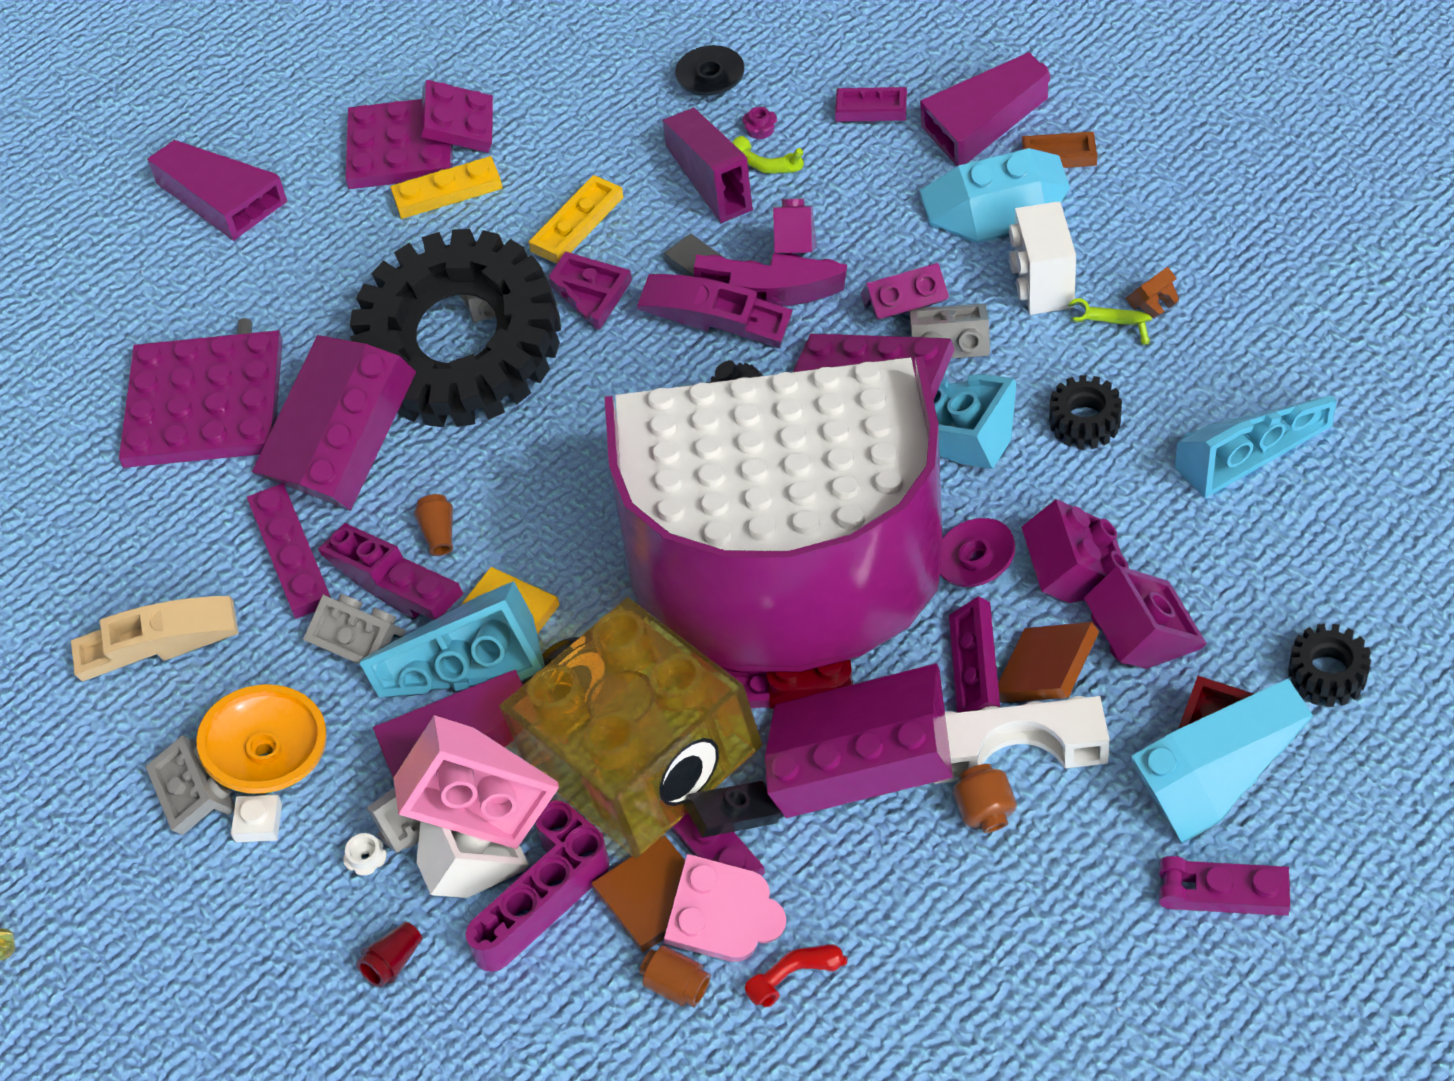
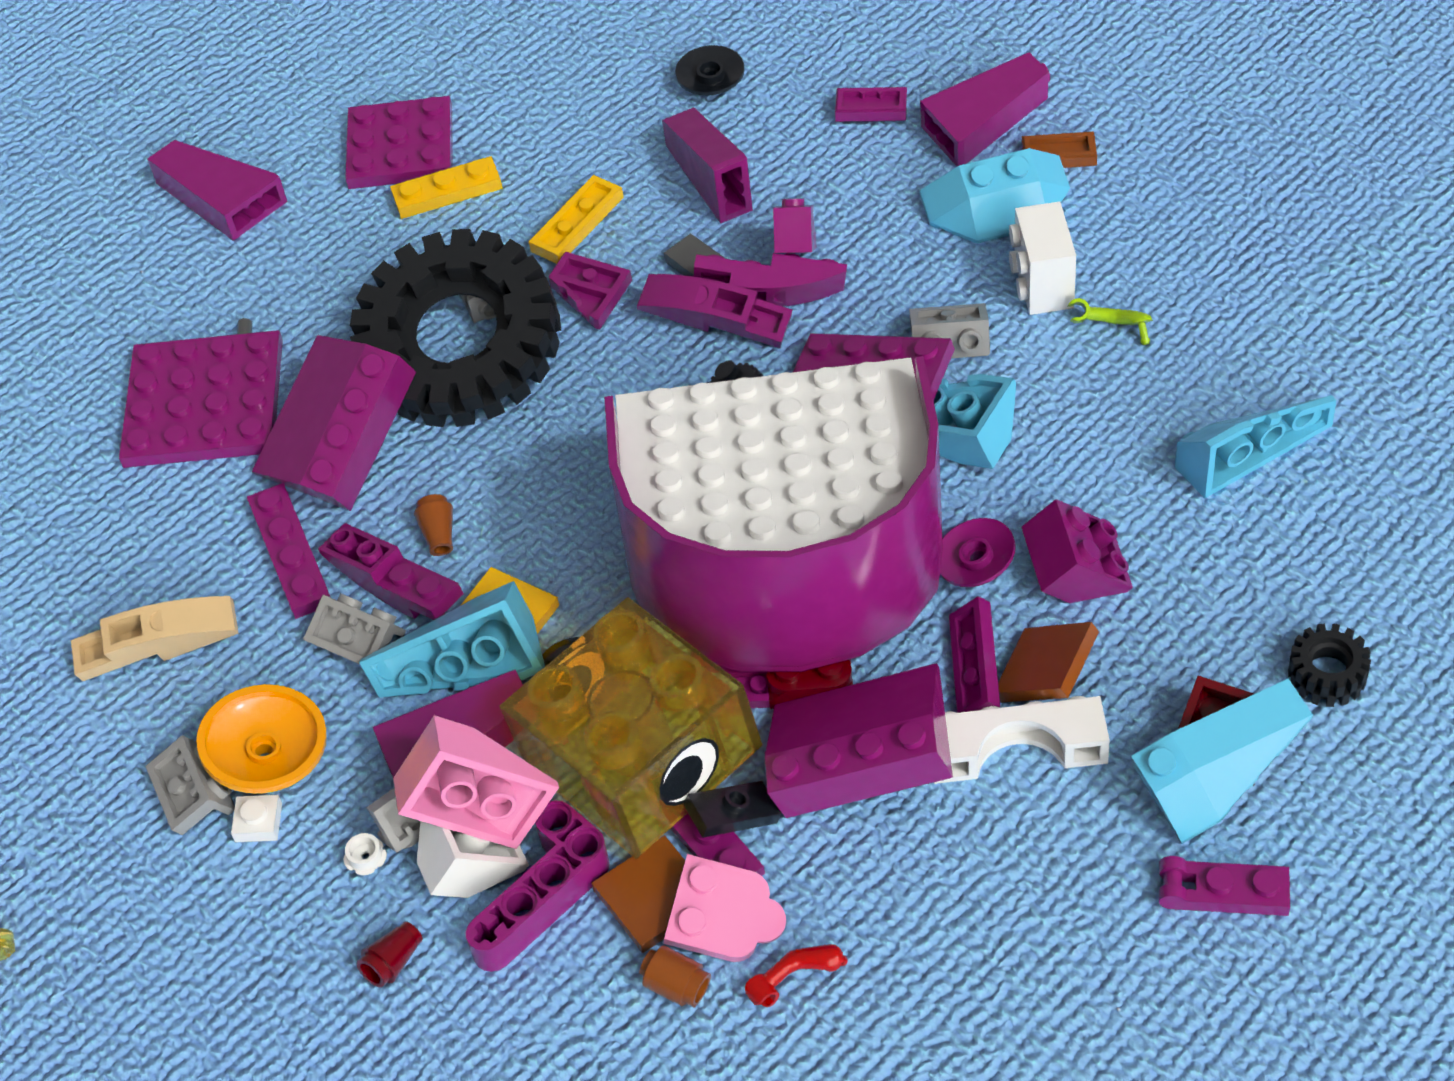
(457, 116): magenta plate -> none
(759, 122): magenta plate -> none
(787, 164): lime piece -> none
(905, 291): magenta bracket -> none
(984, 798): dark orange head -> none
(1085, 429): black tyre -> none
(1142, 618): magenta slope -> none
(1156, 288): dark orange tile -> none

